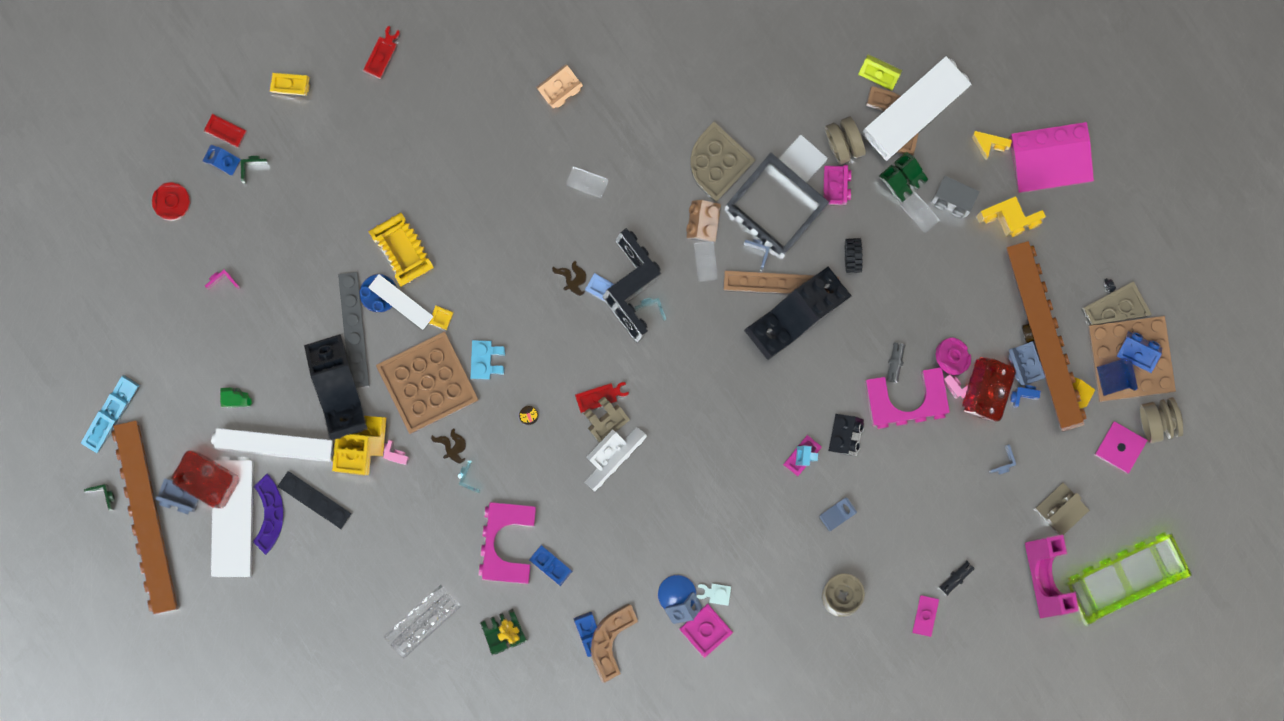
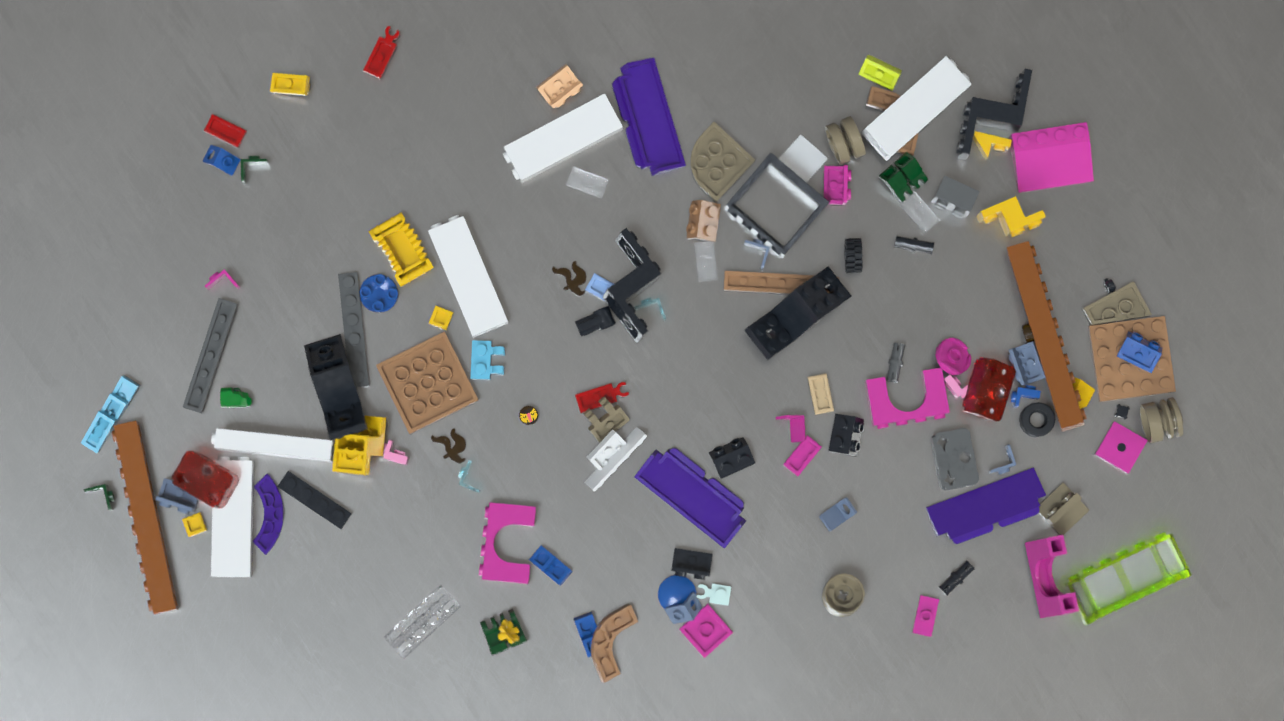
(171, 201): red tile -> none
(194, 524): none -> yellow tile
(210, 355): none -> dark grey plate
(400, 302): white sticker -> none
(467, 276): none -> white brick
(562, 138): none -> white brick
(598, 320): none -> black piece
(648, 117): none -> dark purple slope
(691, 494): none -> dark purple slope
(691, 563): none -> black bracket
(732, 457): none -> black bracket
(797, 427): none -> dark pink bracket
(805, 455): medium azure tile -> none
(820, 394): none -> tan plate
(914, 245): none -> black pin
(948, 459): none -> dark grey axle
(977, 510): none -> dark purple slope
(994, 114): none -> black bracket
(1048, 414): none -> black tyre
(1117, 376): clear blue piece -> none
(1122, 411): none -> black piece

